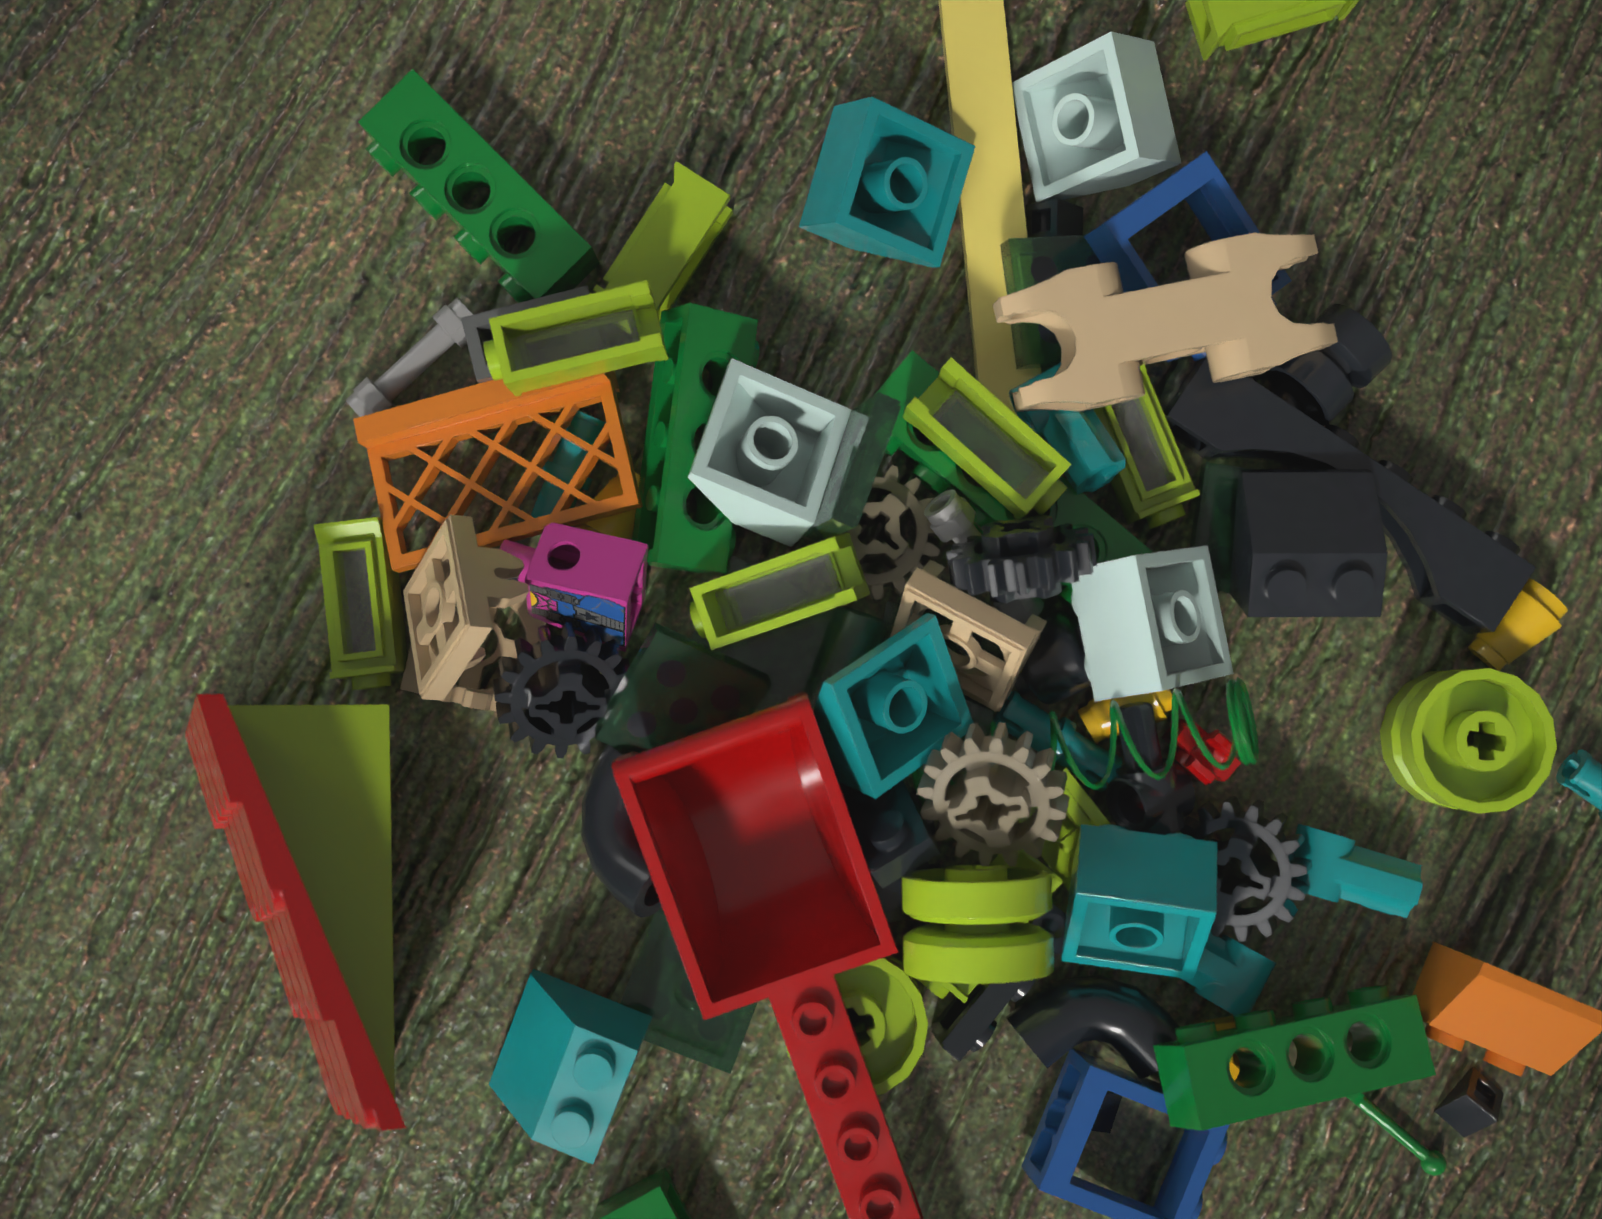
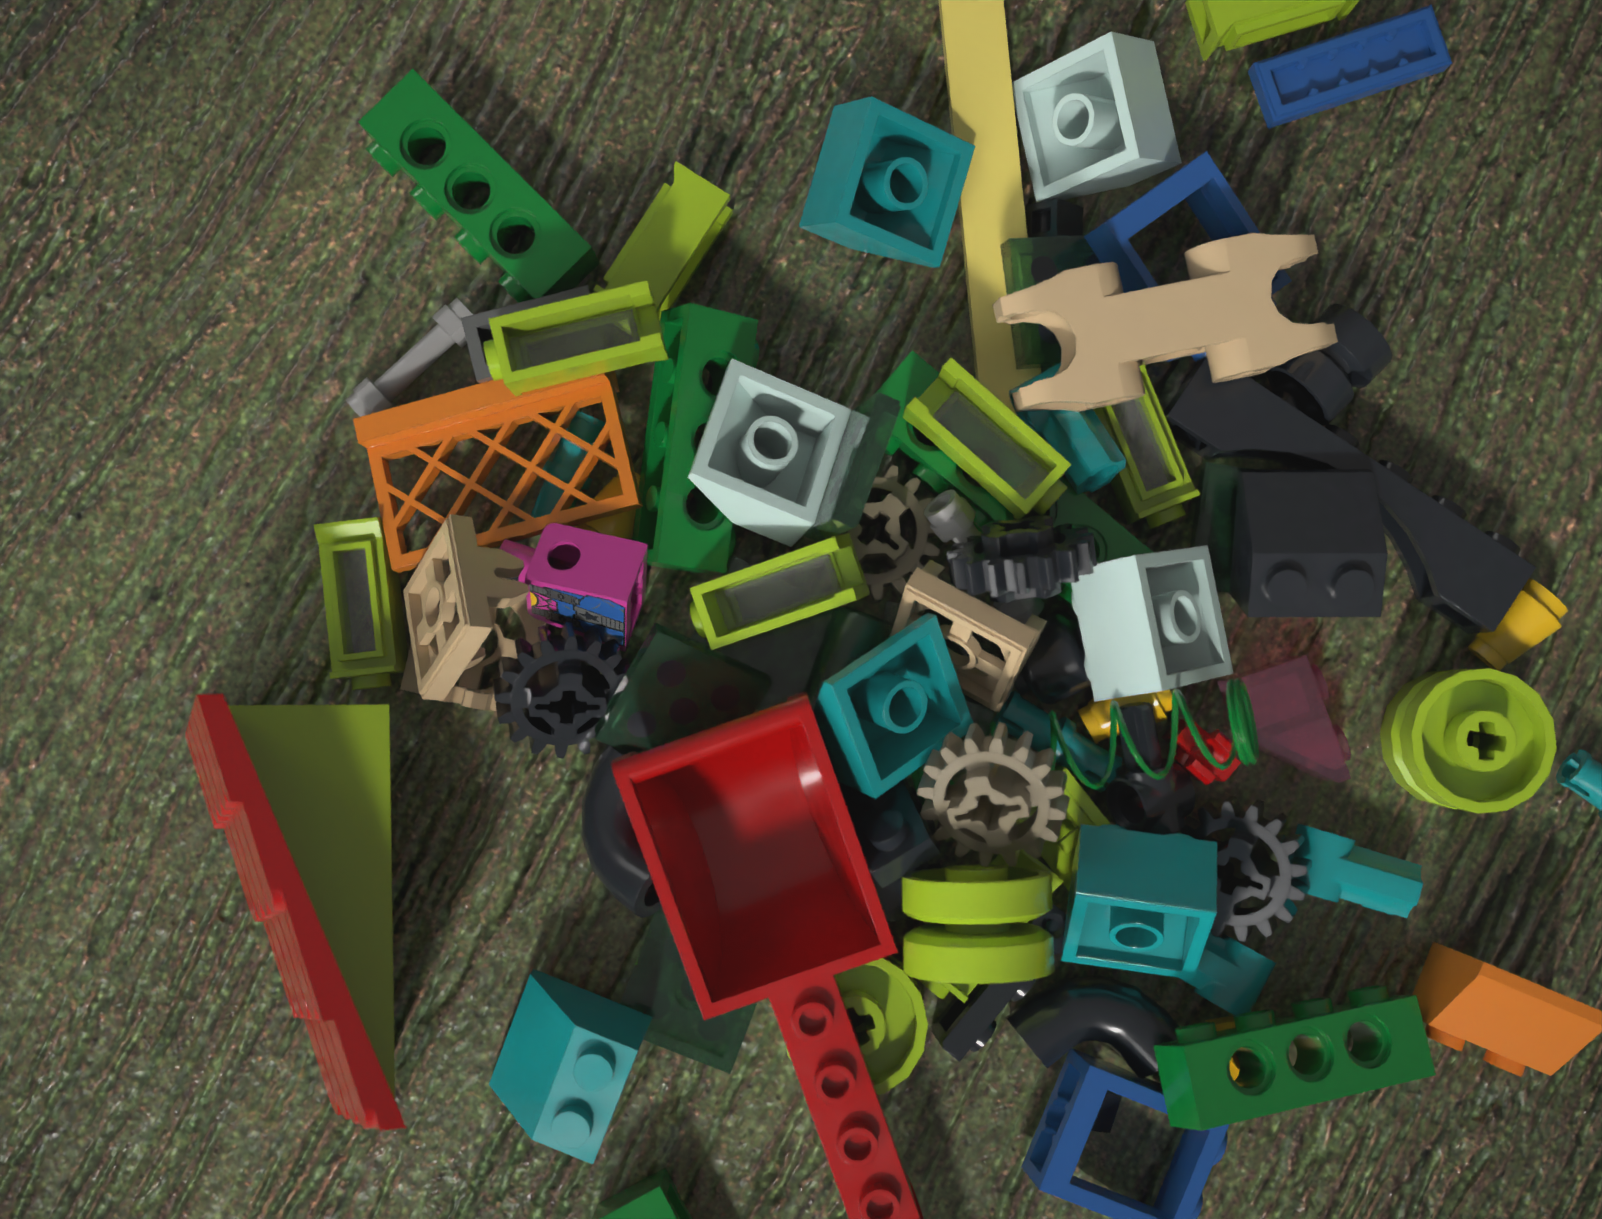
(1293, 717): none -> clear pink slope
(1349, 66): none -> blue plate
(1431, 1161): green hinge -> none
(1471, 1104): black piece -> none

